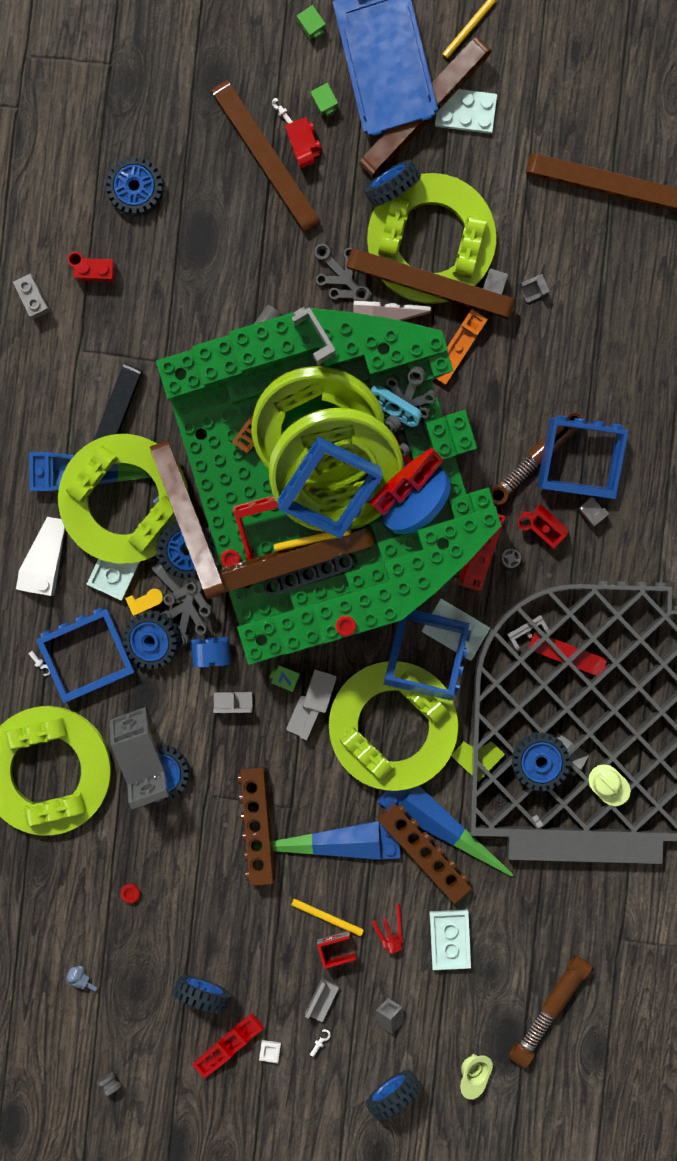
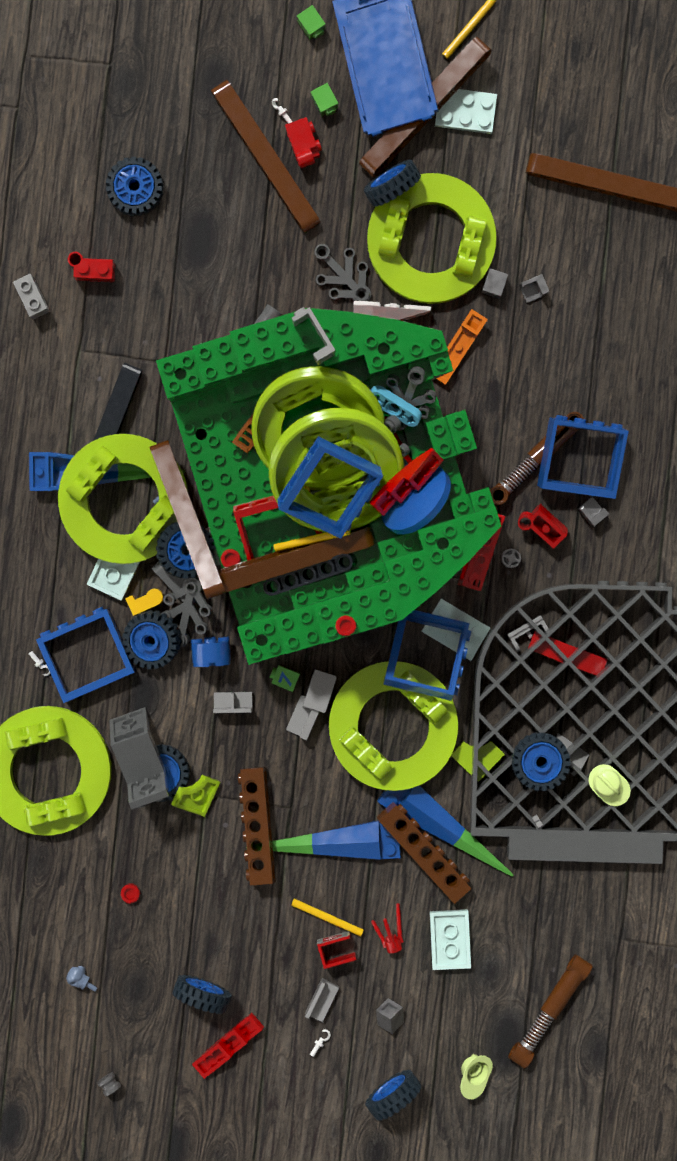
(42, 562): white wedge -> none
(196, 797): none -> lime tile
(270, 1051): white tile -> none
(430, 283): reddish brown beam -> none

